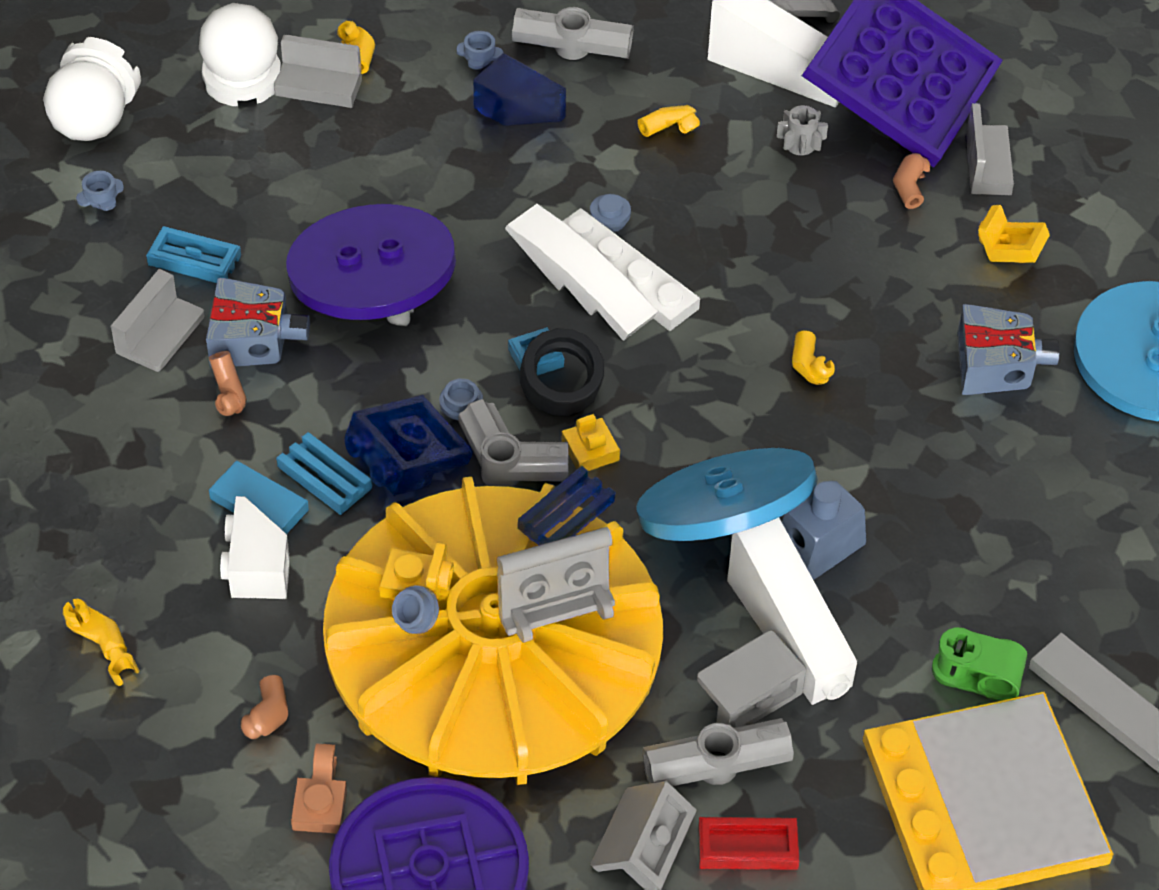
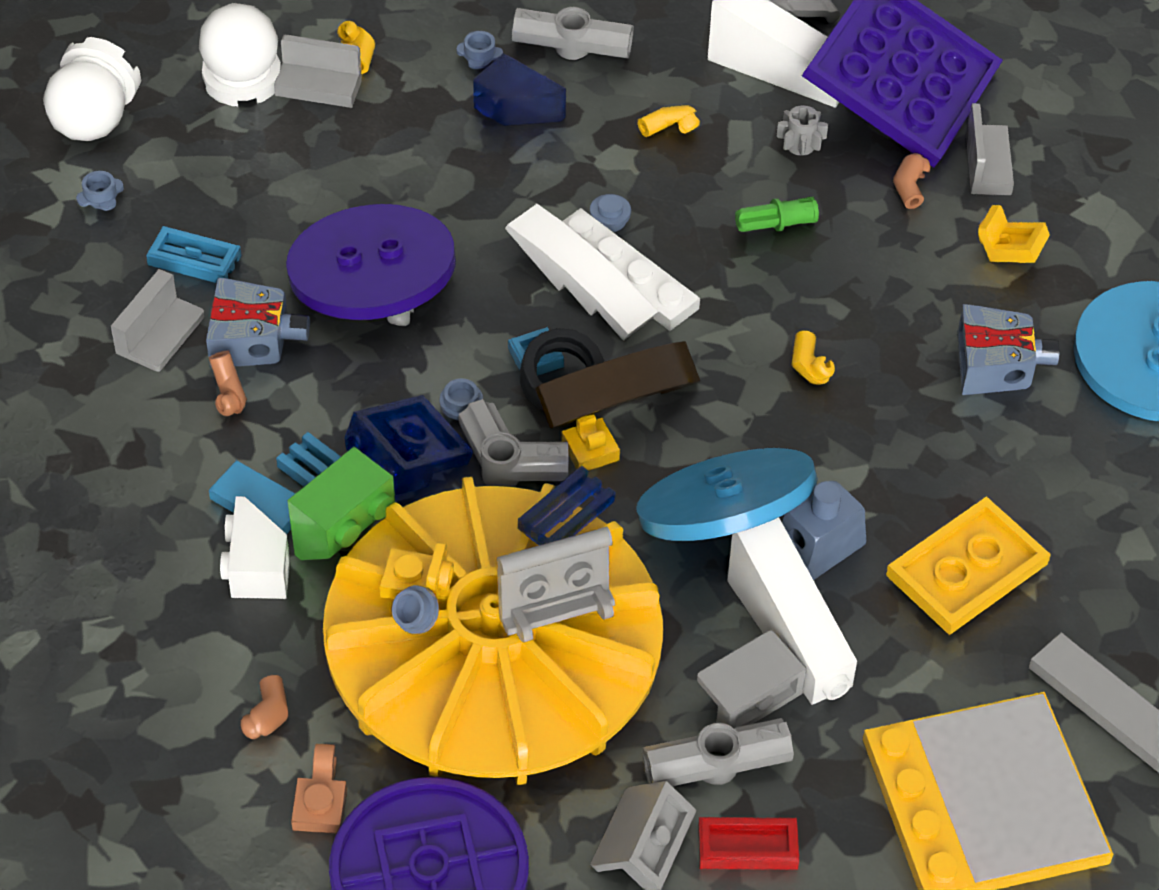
(102, 631): yellow arm -> none
(339, 505): none -> bright green slope
(617, 382): none -> dark brown slope
(777, 214): none -> bright green axle
(967, 565): none -> yellow plate
(983, 664): bright green piece -> none

